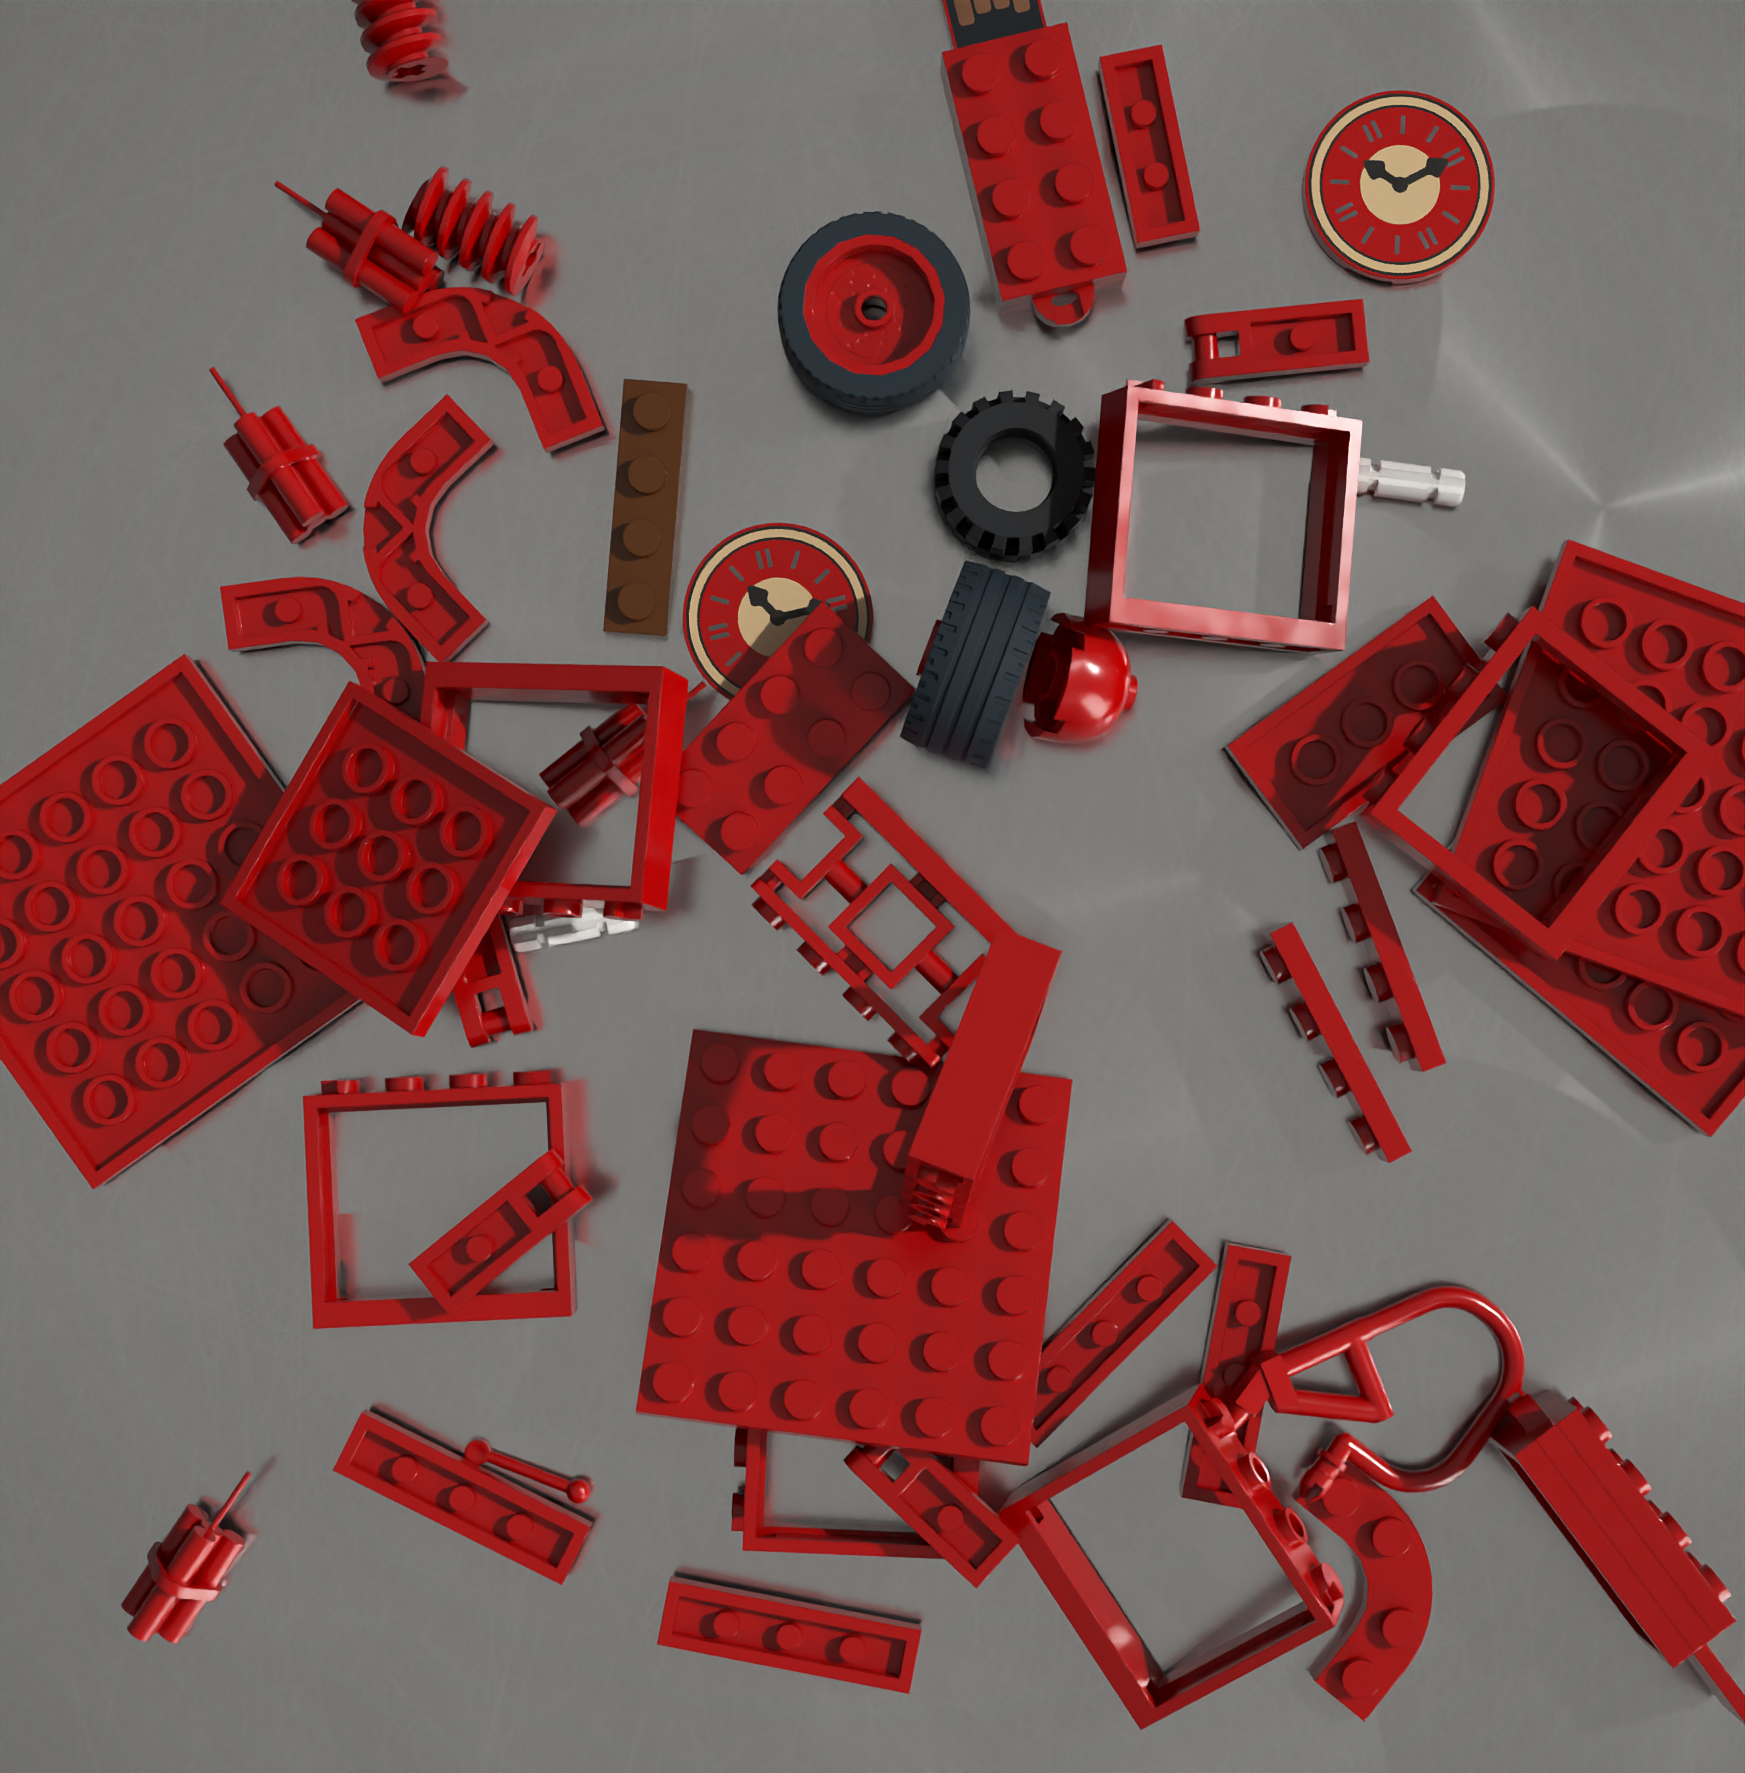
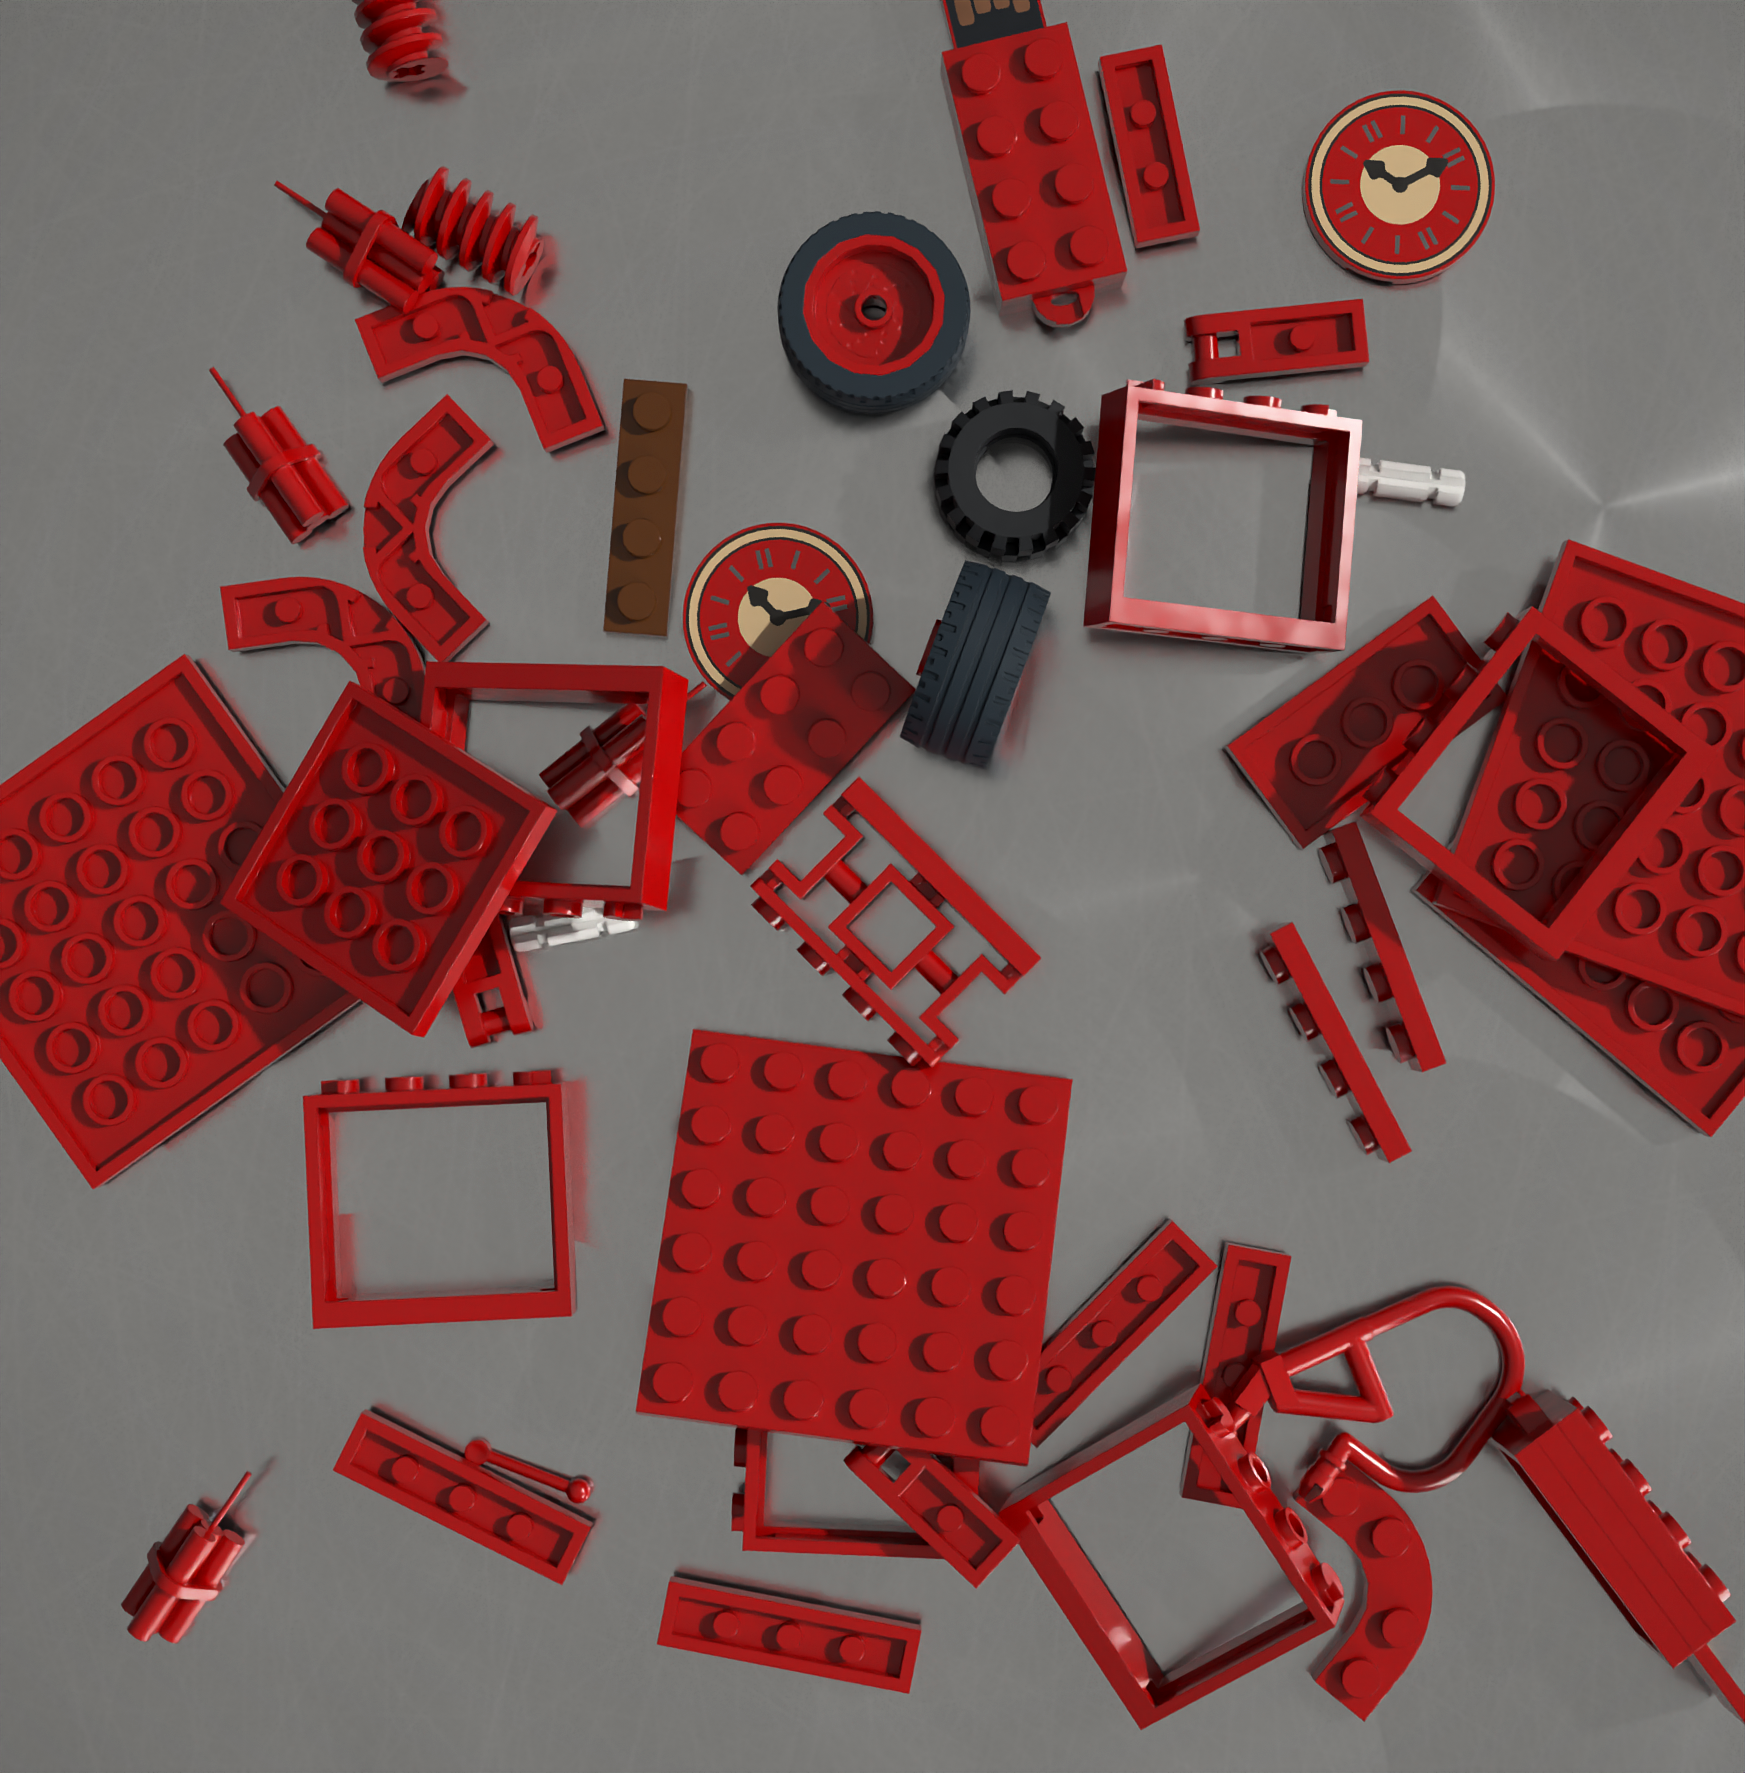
(498, 1233): red plate -> none
(977, 1079): red window -> none
(1077, 682): red cylinder -> none

